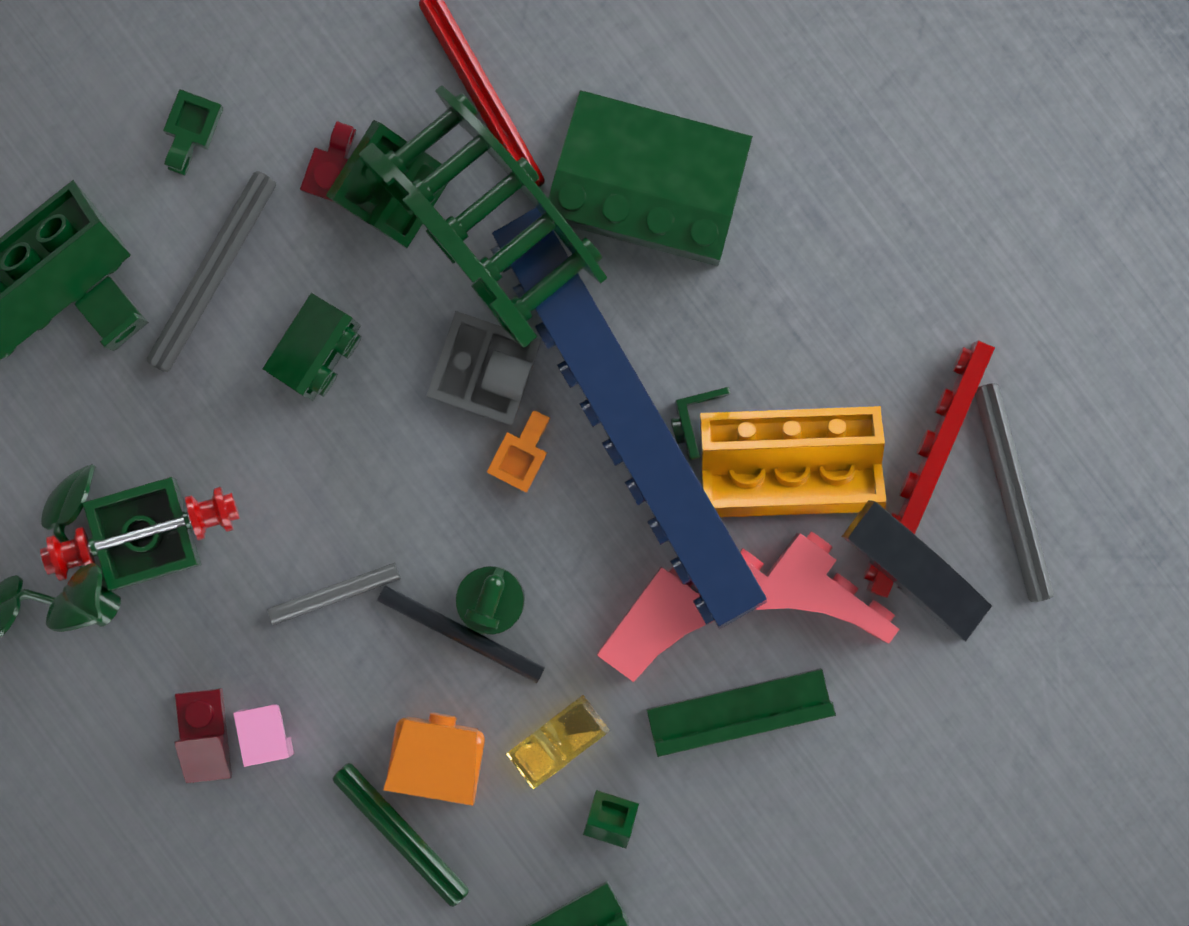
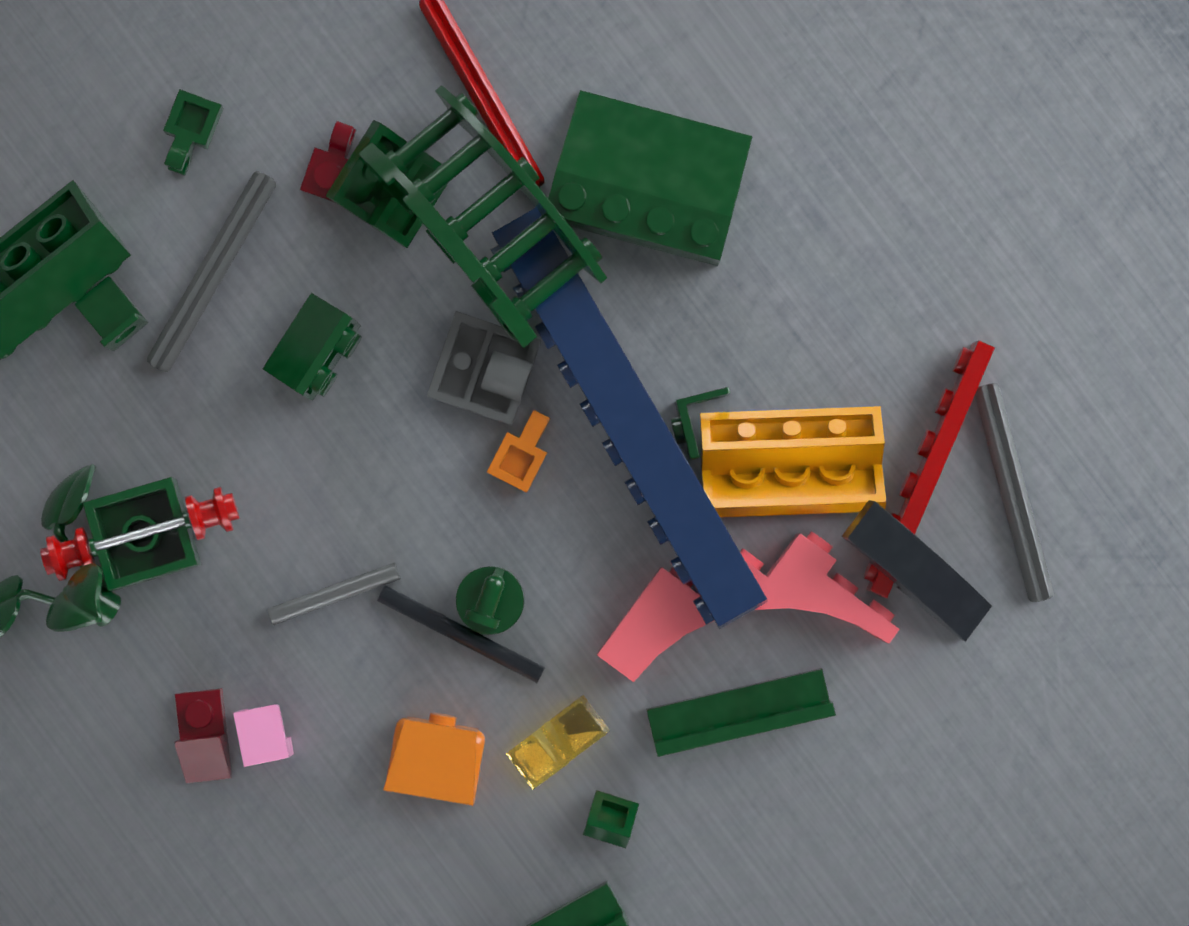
(400, 835): dark green axle -> none

